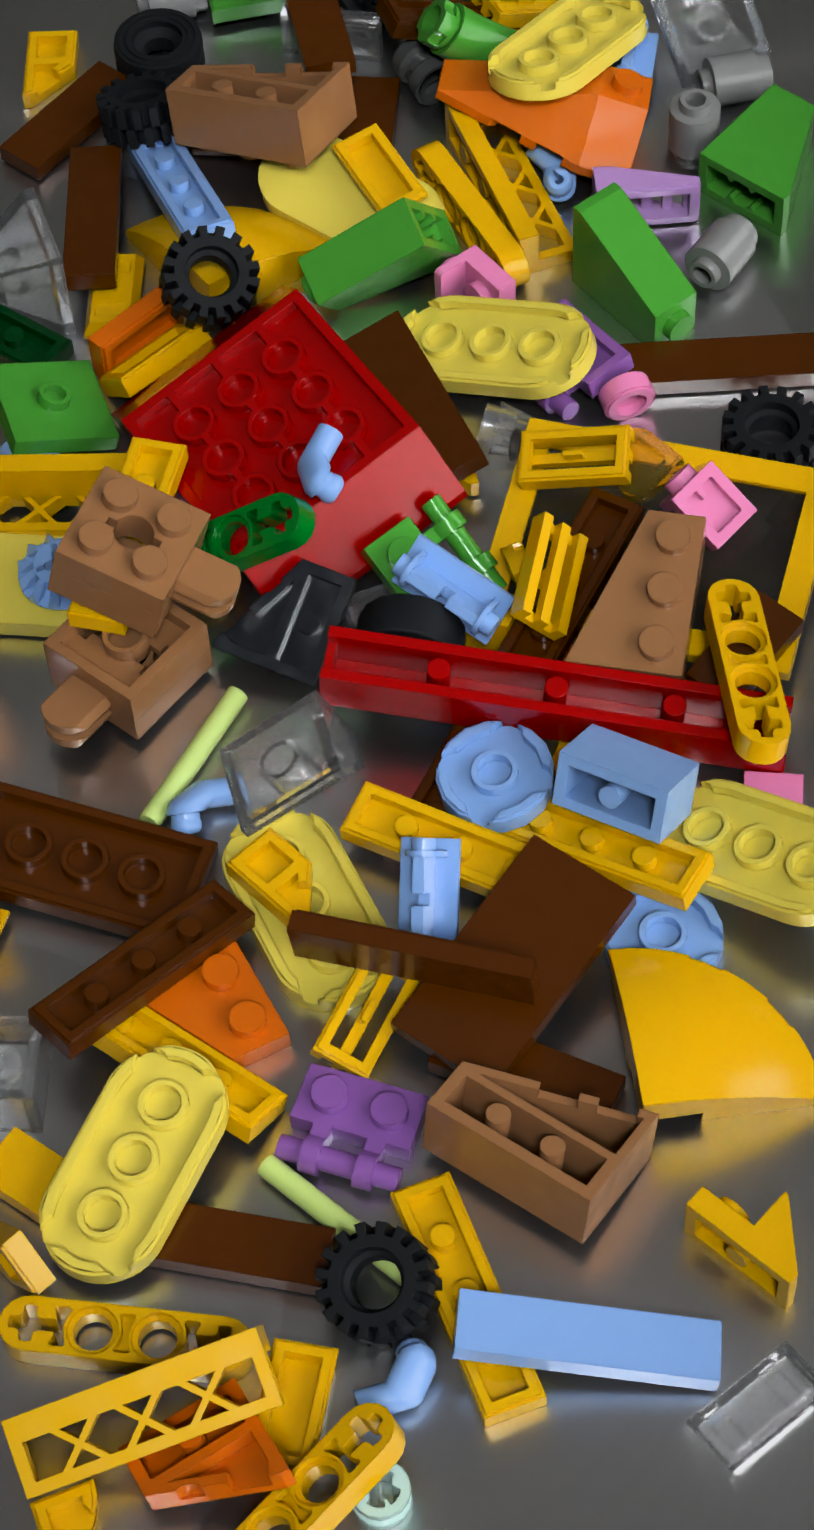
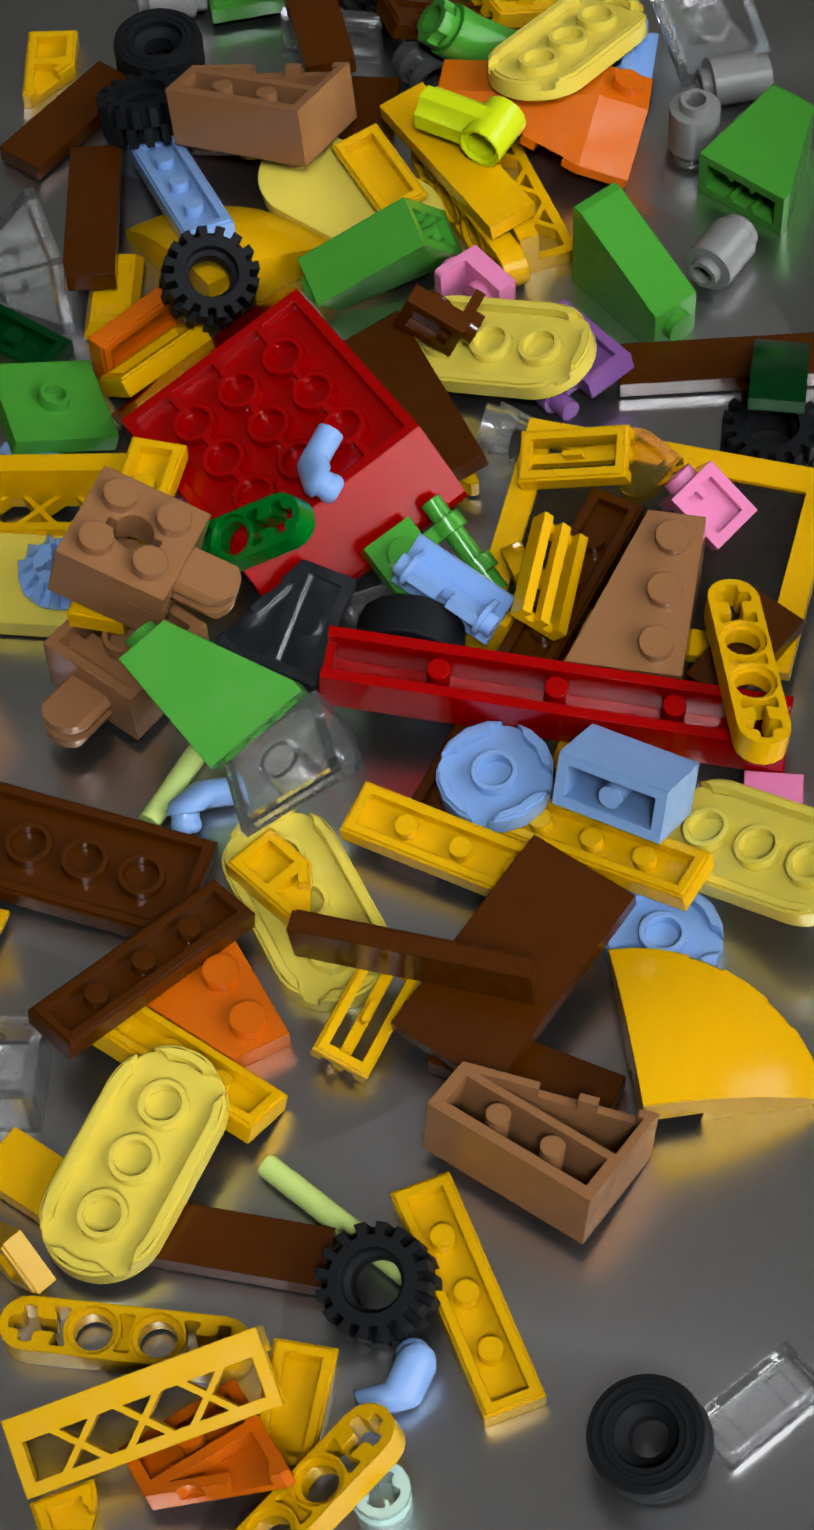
(207, 690): none -> bright green slope
(358, 1113): medium lavender plate -> none
(430, 886): light blue hinge -> none
(437, 322): none -> reddish brown bracket
(480, 128): none -> neon yellow piece
(482, 191): none -> yellow tile
(557, 180): light blue arm -> none
(587, 1339): light blue tile -> none
(611, 1432): none -> black tyre
(626, 396): bright pink tile -> none
(644, 184): lavender slope -> none
(757, 1252): yellow slope -> none
(779, 376): none -> dark green slope

